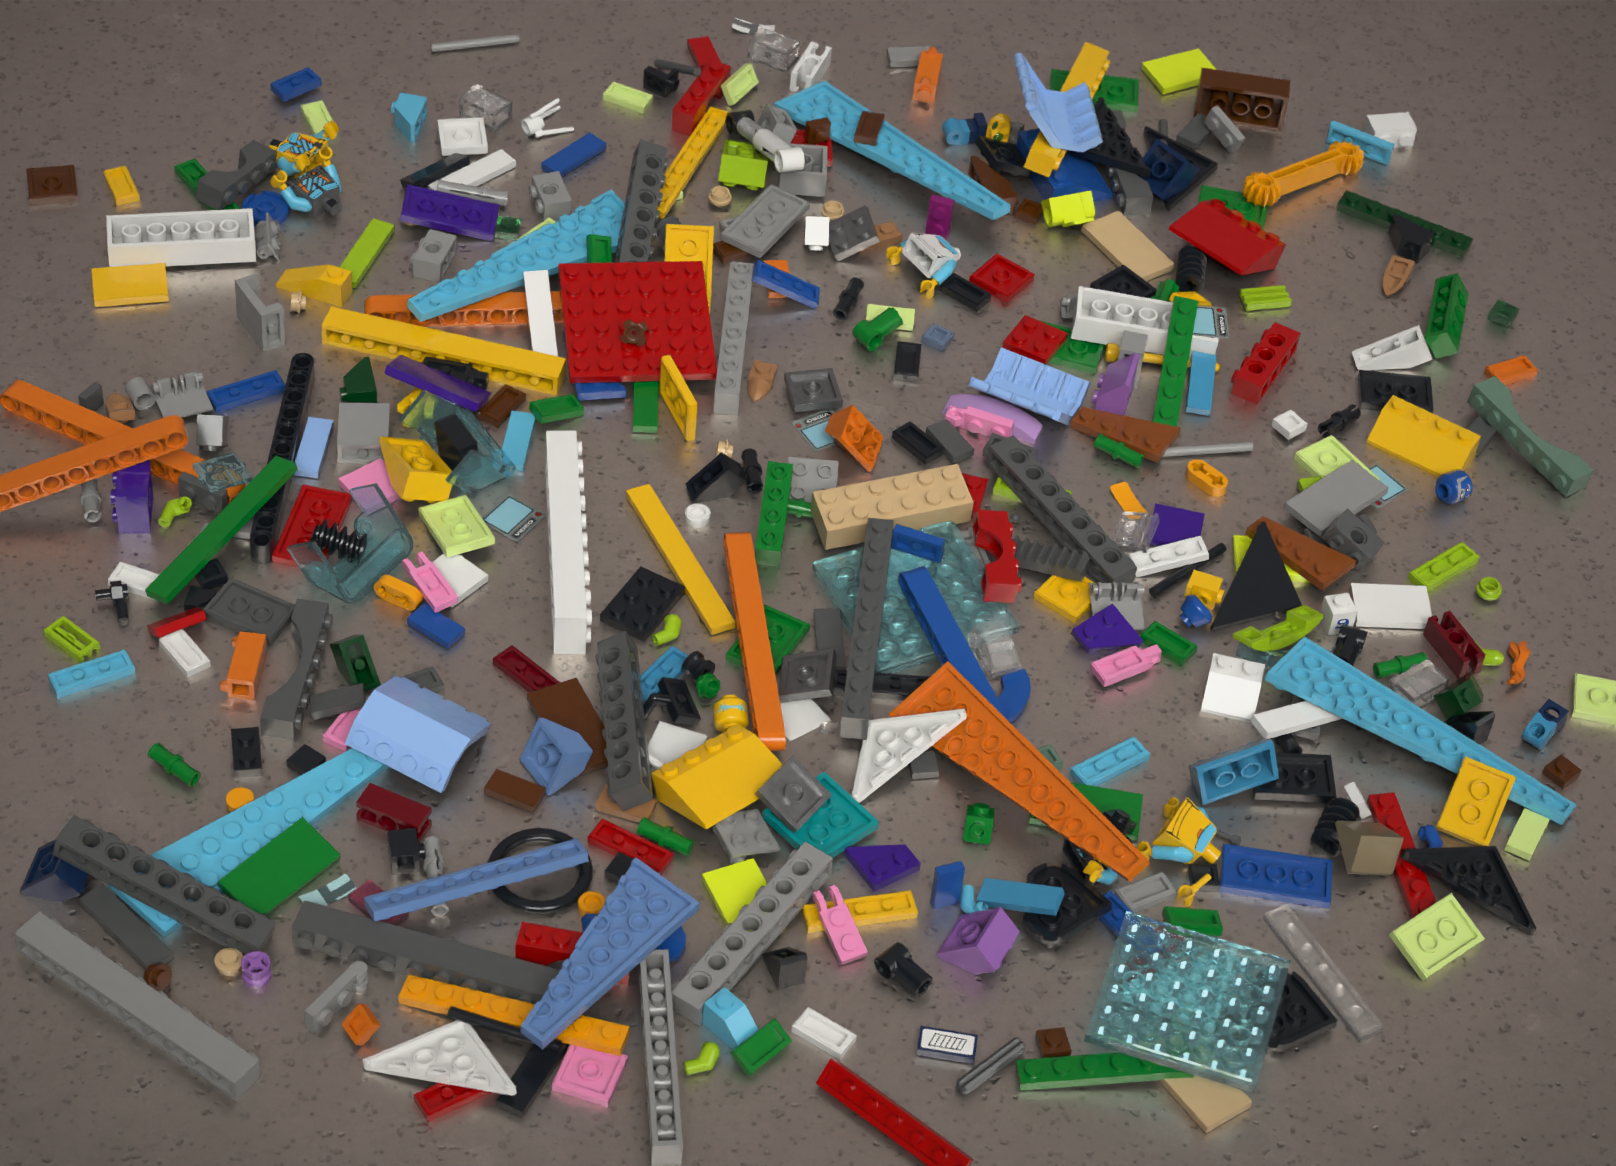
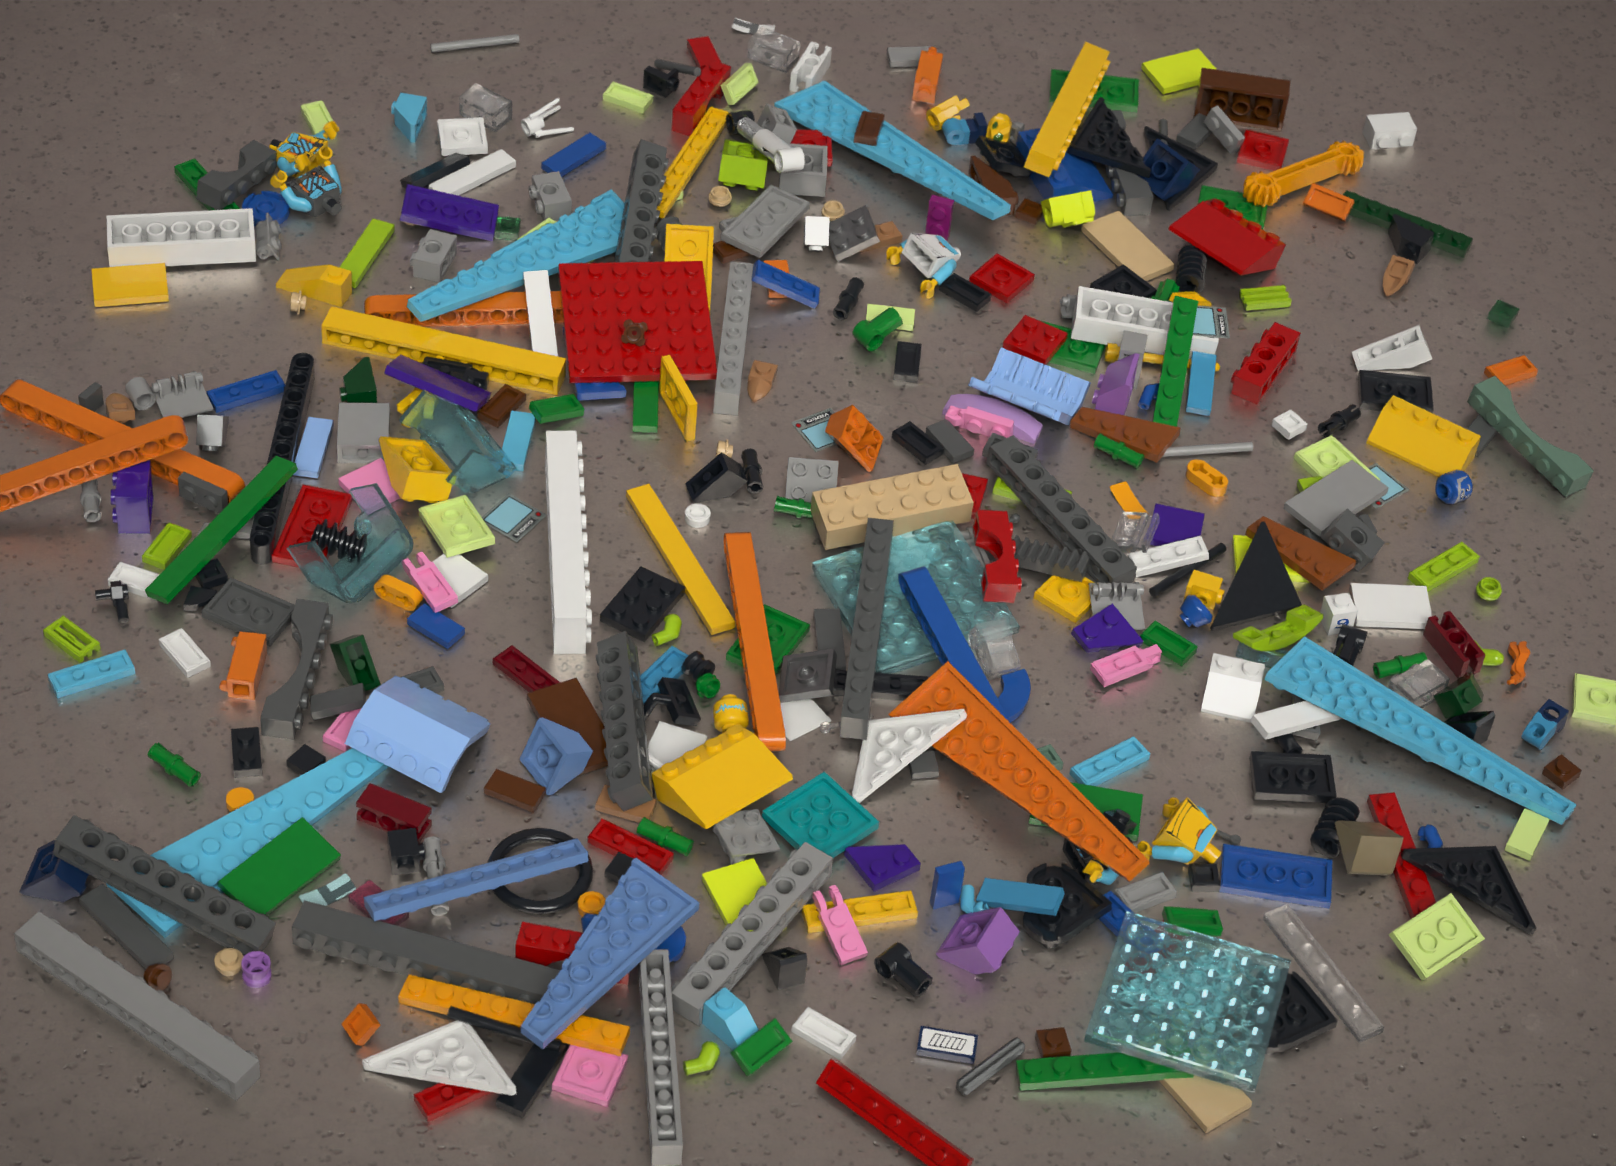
(52, 185): reddish brown tile -> none
(121, 185): yellow tile -> none
(166, 546): none -> lime tile
(173, 509): lime arm -> none
(176, 622): red tile -> none
(222, 472): clear light blue piece -> none
(261, 321): light grey panel -> none
(295, 84): blue plate -> none
(337, 995): light grey plate -> none
(453, 440): black slope -> none
(477, 193): light grey pin -> none
(598, 249): green tile -> none
(773, 514): green brick -> none
(793, 794): flat silver plate -> none
(813, 390): flat silver plate -> none
(817, 130): reddish brown plate -> none
(918, 543): blue plate -> none
(937, 337): sand blue tile -> none
(945, 110): none -> yellow rock
(979, 823): green bracket -> none
(1063, 117): light blue hinge -> none
(1149, 393): none -> blue arm
(1189, 891): yellow hand -> none
(1234, 771): dark azure slope -> none
(1262, 150): none -> red tile
(1328, 202): none -> orange tile
(1357, 798): white plate -> none
(1373, 147): medium azure tile -> none
(1446, 315): green brick -> none
(1475, 802): yellow tile -> none

